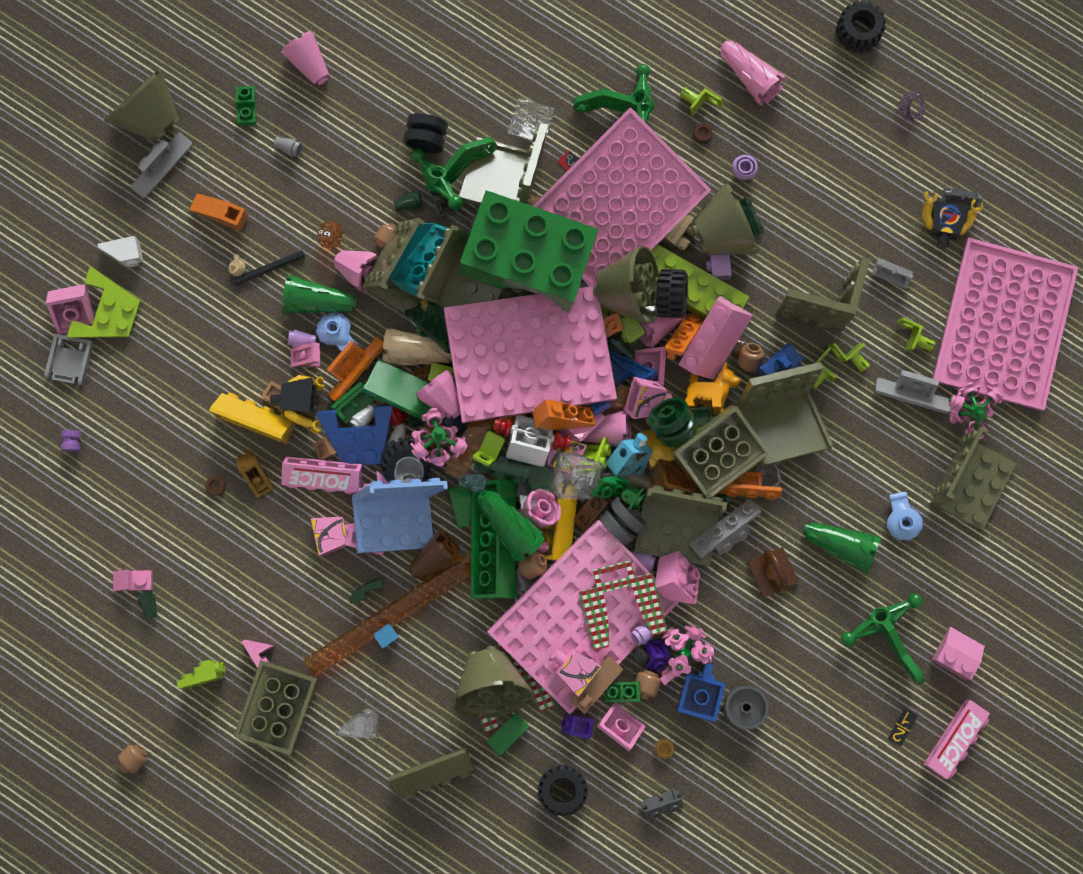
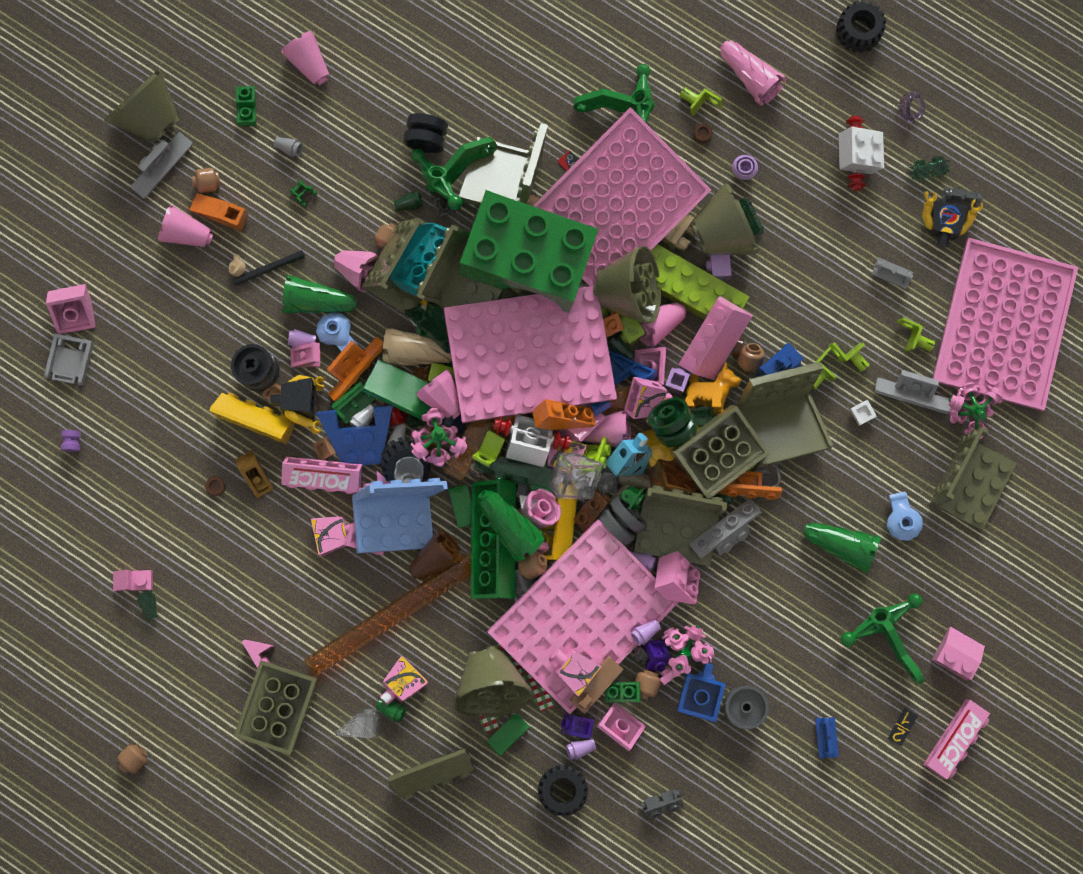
(114, 314): lime wing -> none
(124, 250): white slope -> none
(183, 229): none -> bright pink cone
(206, 180): none -> medium nougat head
(206, 672): lime plate -> none
(255, 367): none -> black wheel
(308, 188): none -> green piece
(330, 234): clear orange head -> none
(360, 593): dark green slope -> none
(386, 635): dark azure slope -> none
(393, 711): none -> green cone
(402, 682): none -> torso
(474, 482): clear light blue cone -> none
(528, 118): clear slope -> none
(578, 749): none -> lavender cone
(610, 487): green slope -> none
(645, 594): piece -> none
(664, 748): pearl gold plate -> none
(672, 293): black tyre -> none
(677, 381): none -> lavender brick
(683, 335): orange bracket -> none
(772, 572): reddish brown tile -> none
(823, 311): olive bracket -> none
(826, 737): none -> blue hinge
(860, 152): none -> white brick
(863, 412): none -> white plate
(937, 167): none -> clear green hinge

